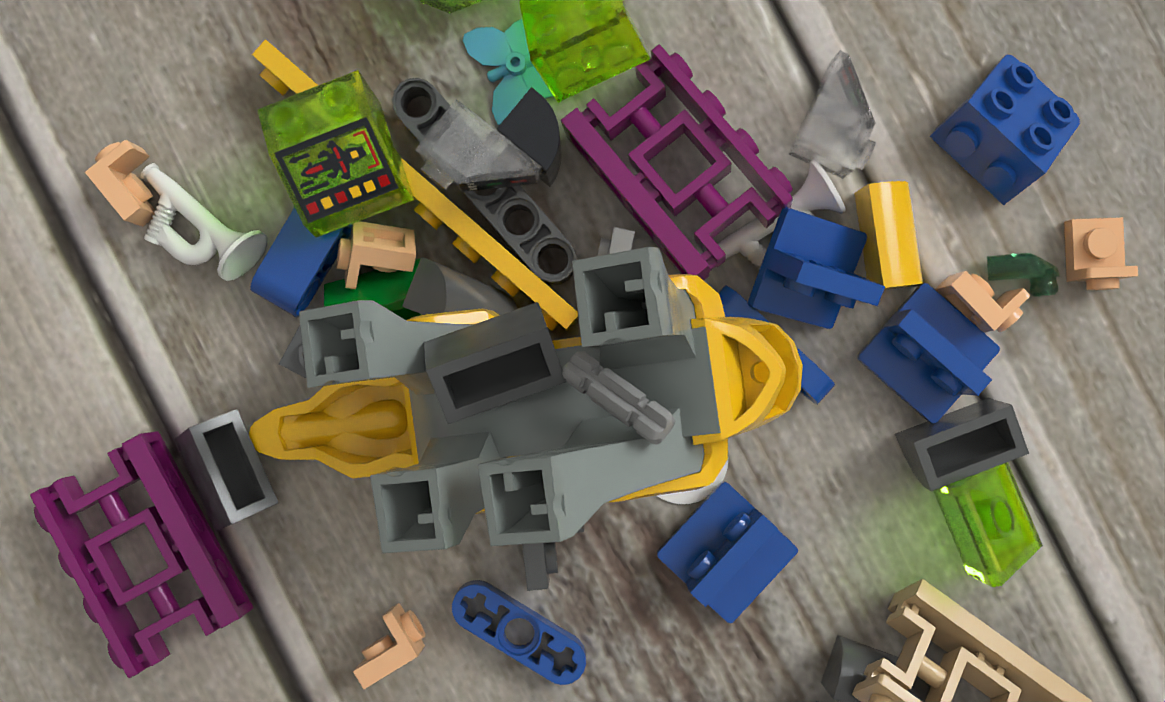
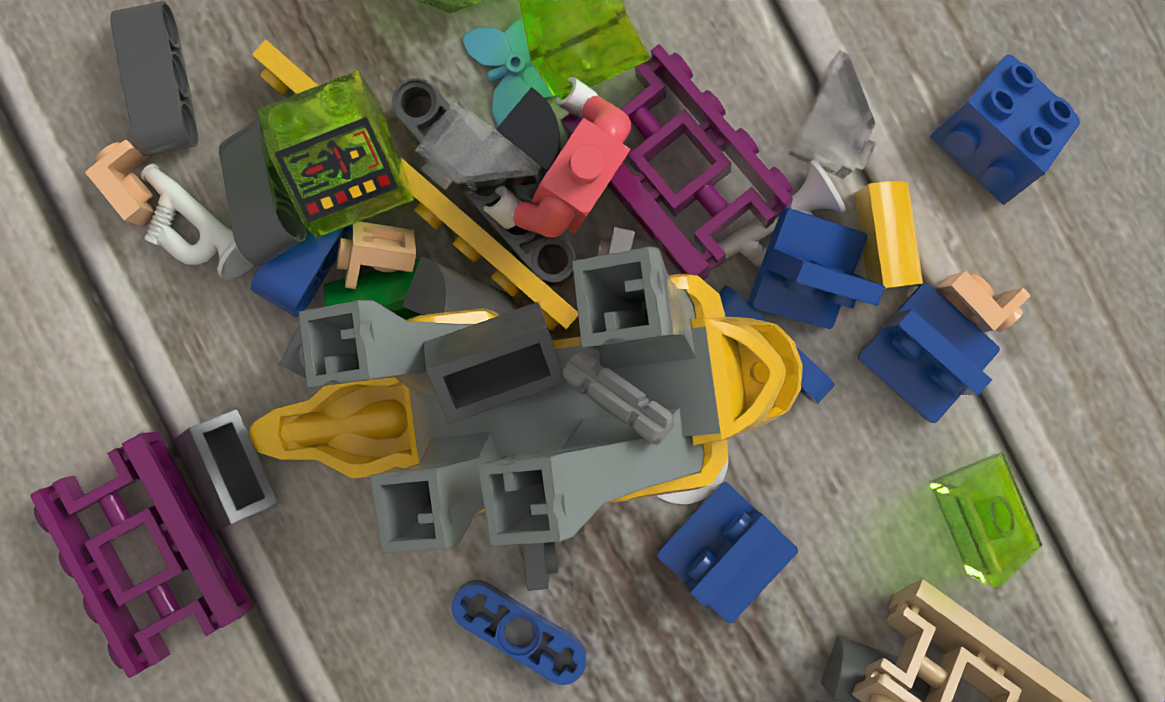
(154, 78): none -> dark grey beam
(258, 203): none -> dark grey beam
(387, 656): light nougat bracket -> none
(577, 173): none -> coral torso
(963, 443): dark grey brick -> none
(1025, 266): clear green arm -> none
(1096, 253): light nougat bracket -> none

